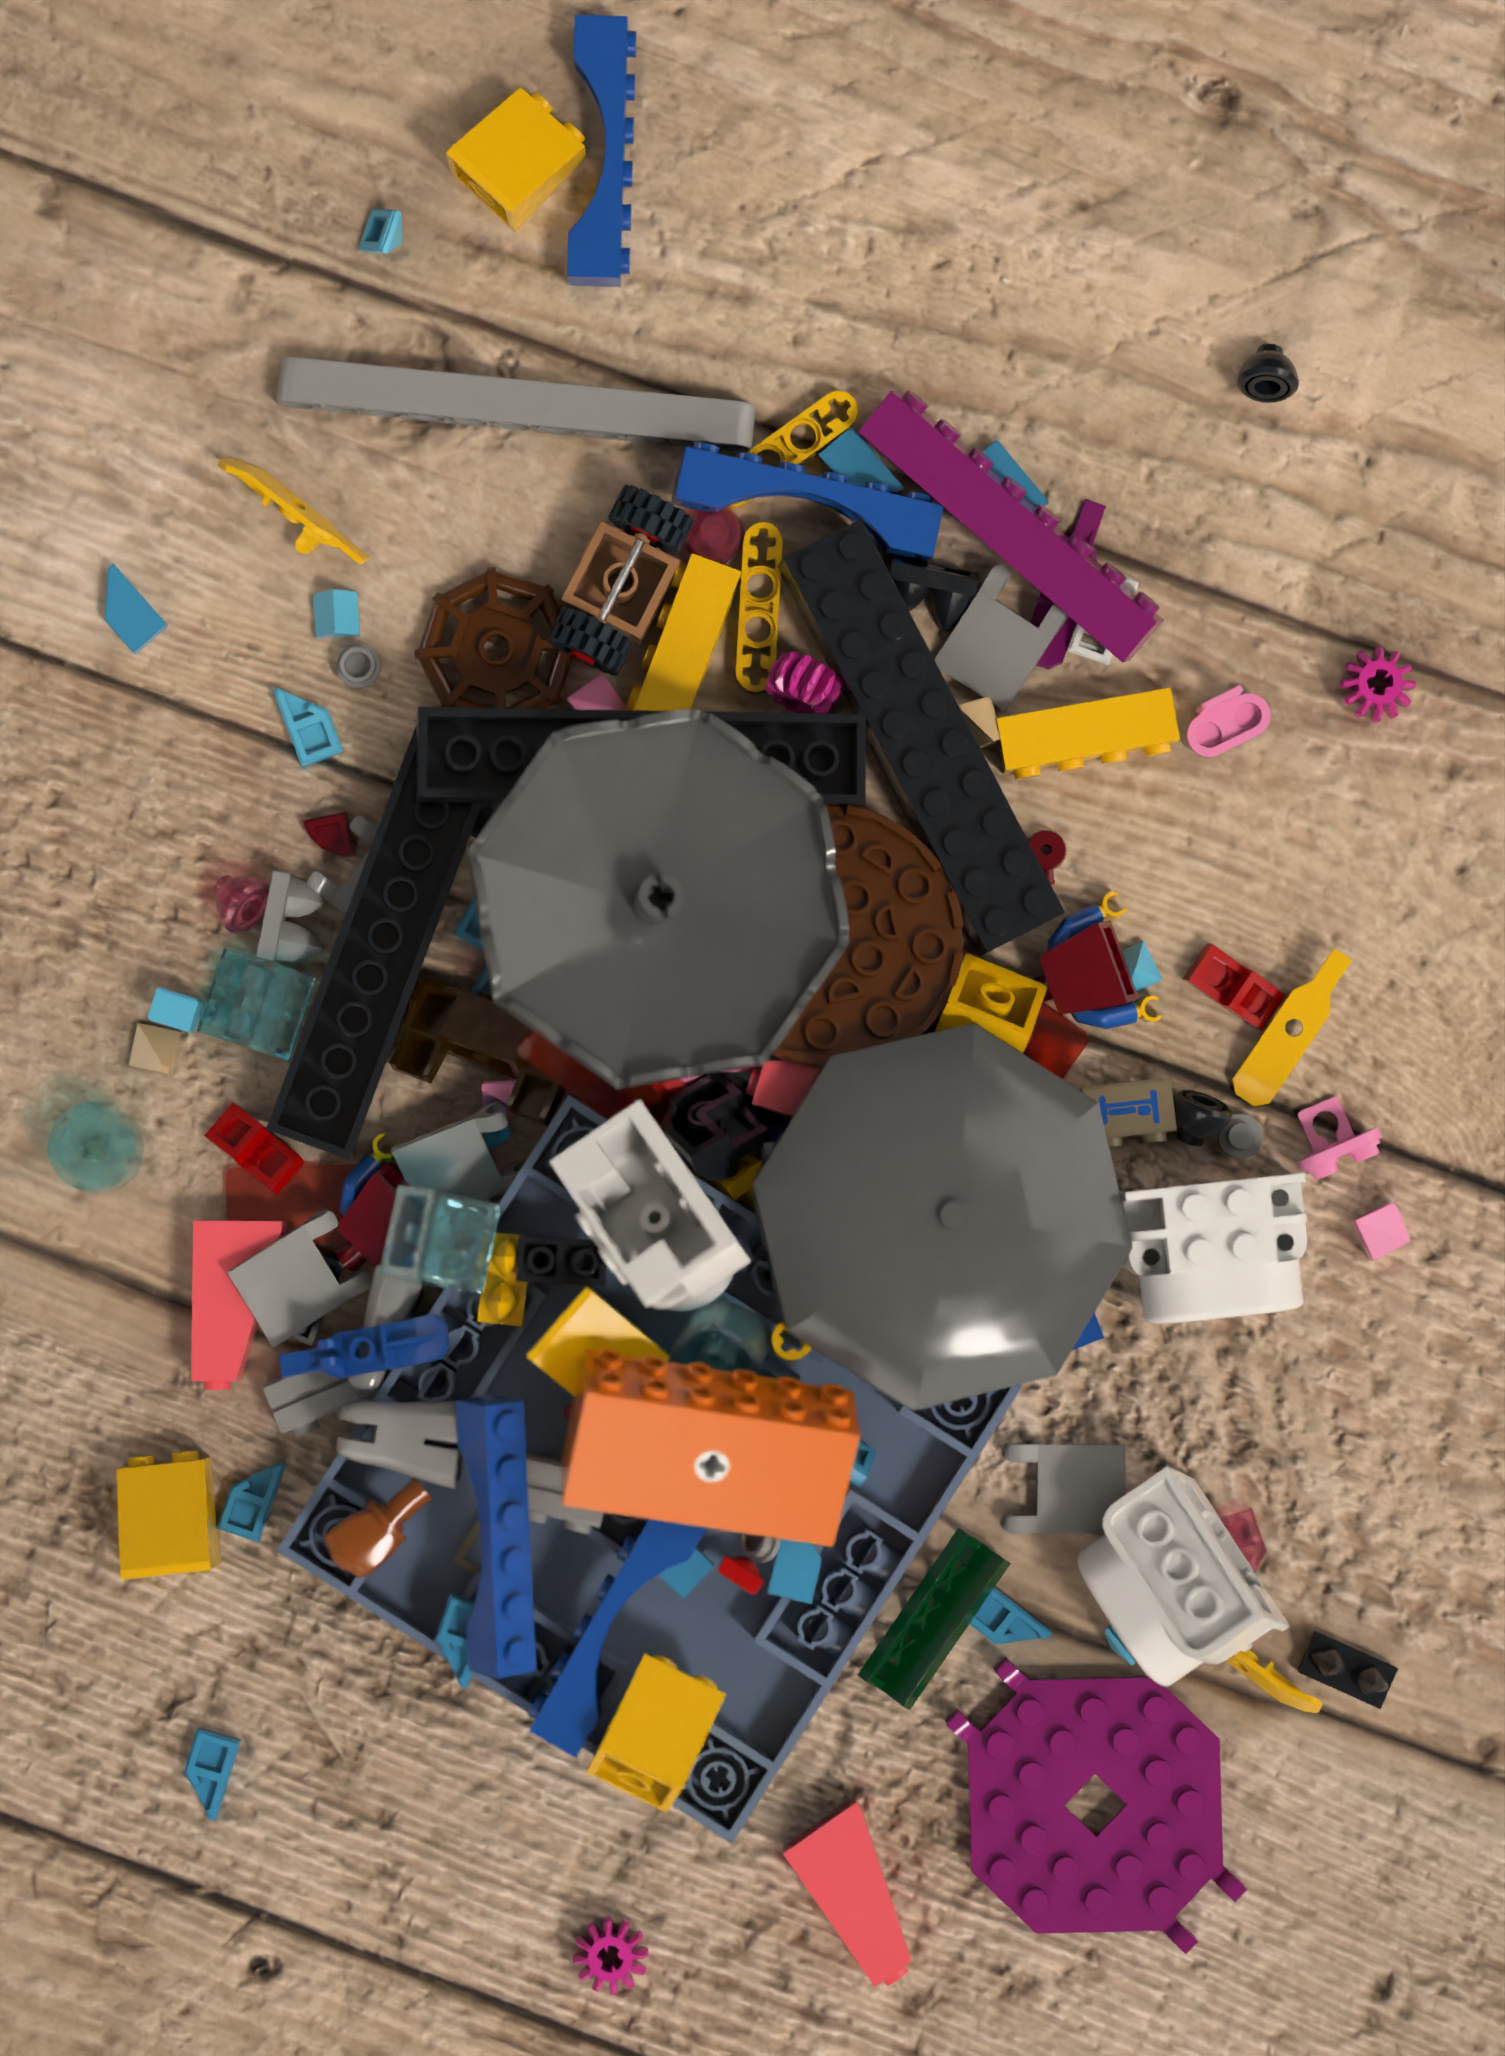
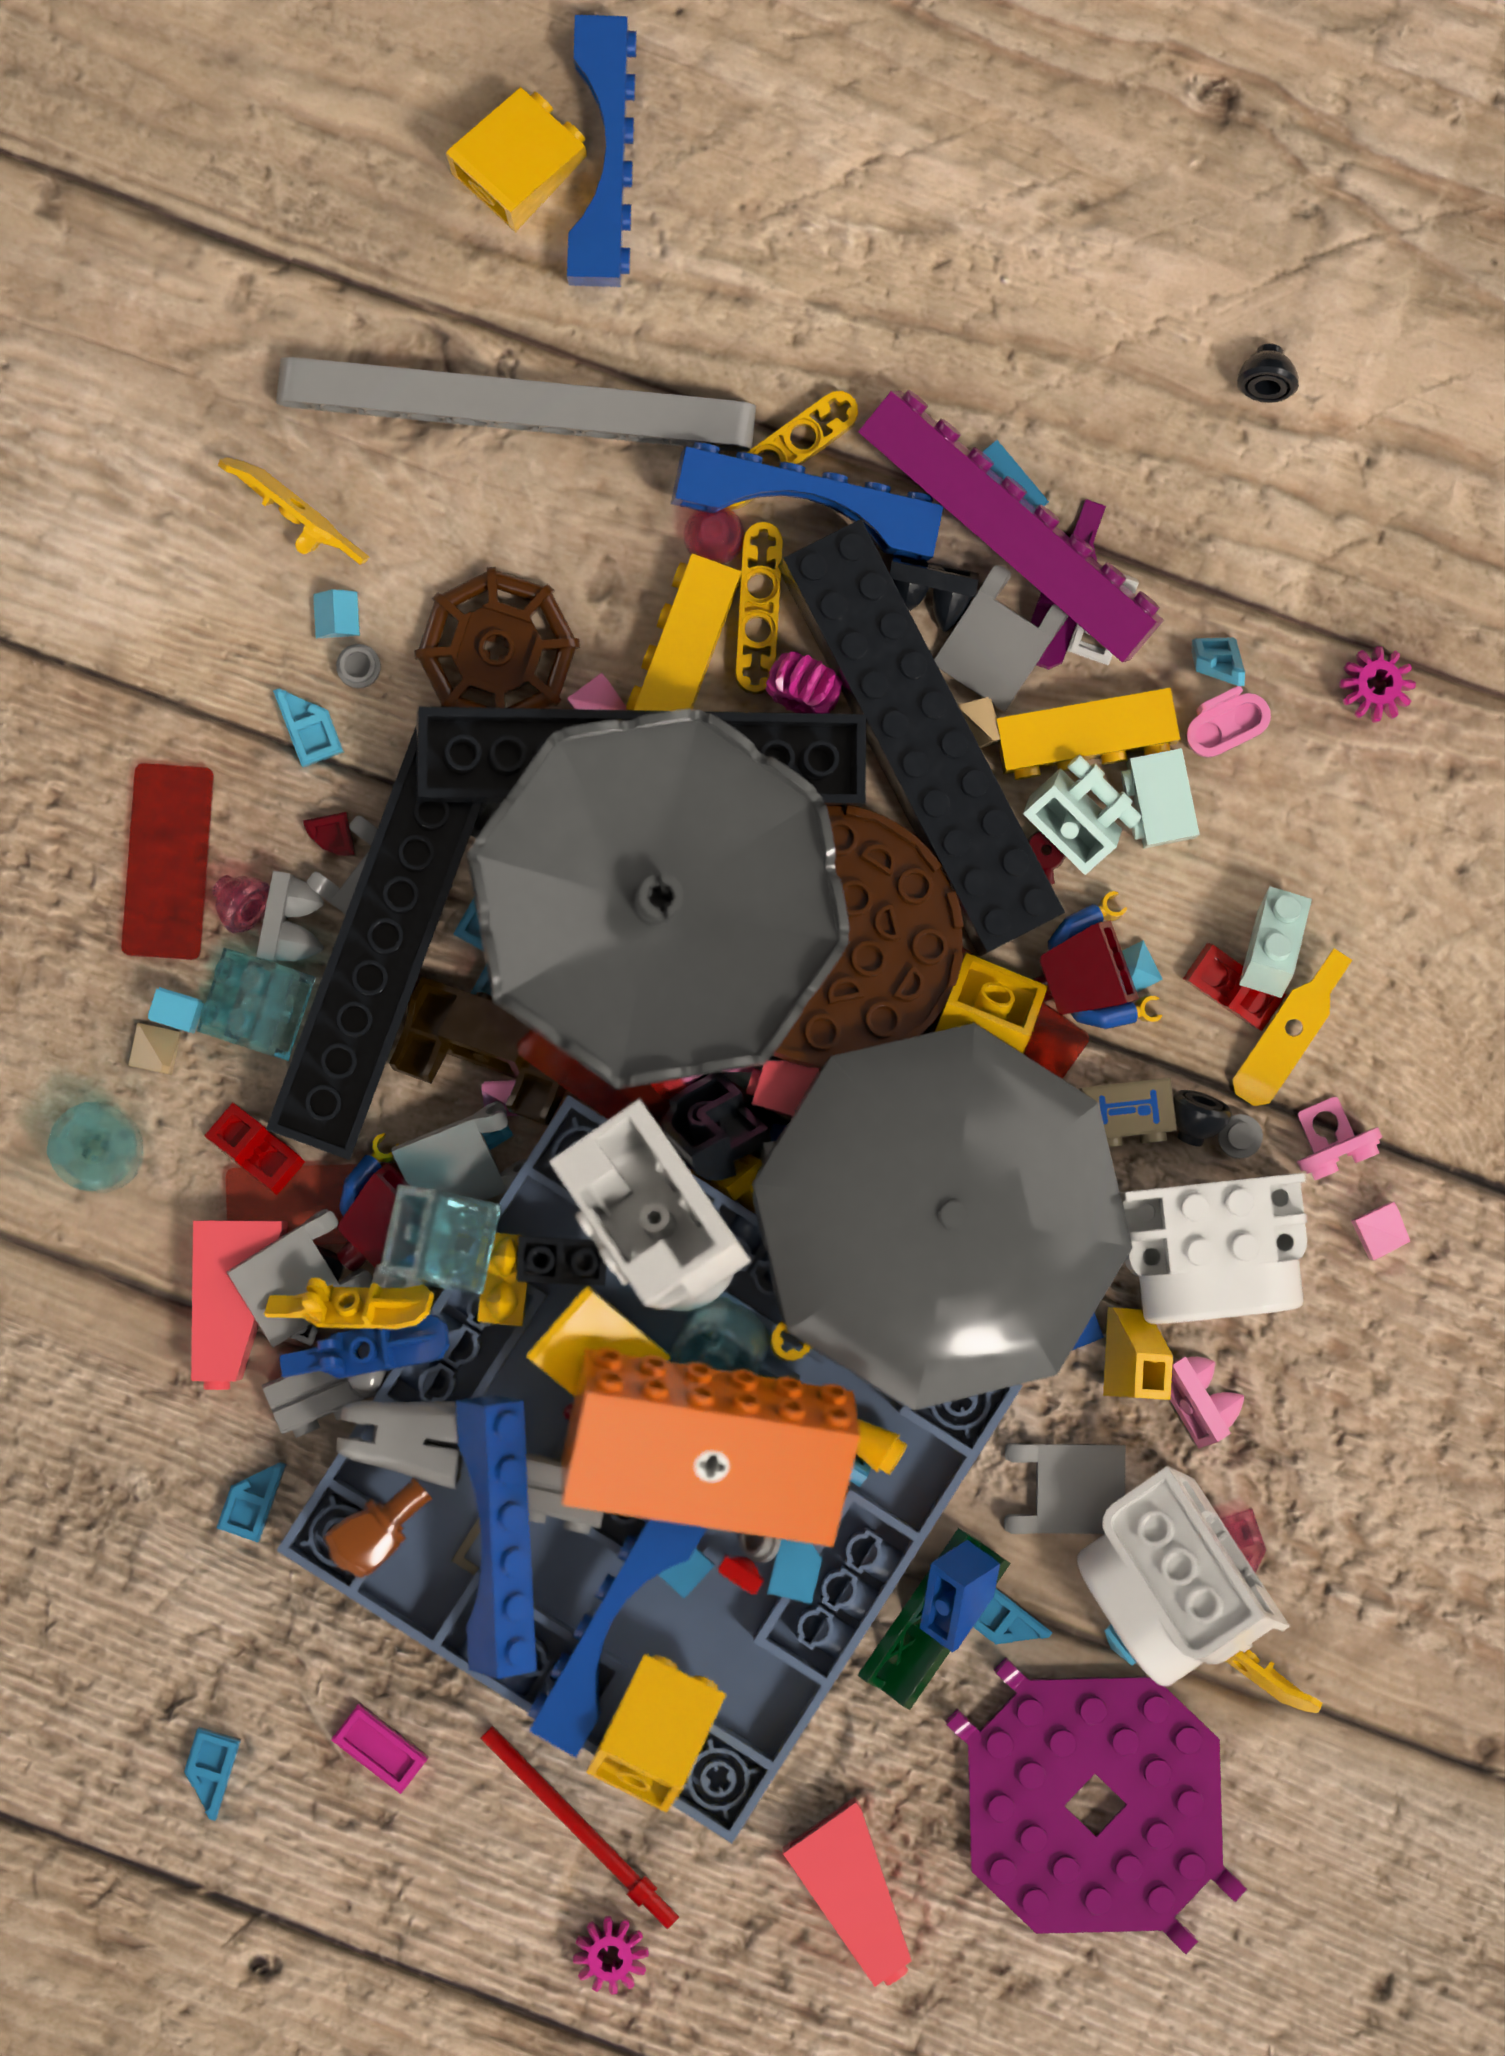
(130, 613): dark azure tile -> none
(166, 1516): yellow slope -> none
(167, 861): none -> clear red piece
(372, 1306): none -> yellow piece
(379, 1748): none -> dark pink tile
(382, 231): medium azure slope -> none
(453, 1636): dark azure tile -> none
(621, 580): brick -> none
(640, 1889): none -> red bar
(856, 460): dark azure tile -> none
(879, 1447): none -> yellow cone
(958, 1593): none -> blue slope
(1074, 820): none -> light aqua brick
(1135, 1357): none -> yellow slope
(1161, 798): none -> light aqua brick
(1203, 1414): none -> bright pink tile
(1219, 659): none -> medium azure tile
(1275, 942): none -> light aqua brick
(1347, 1669): black tile -> none

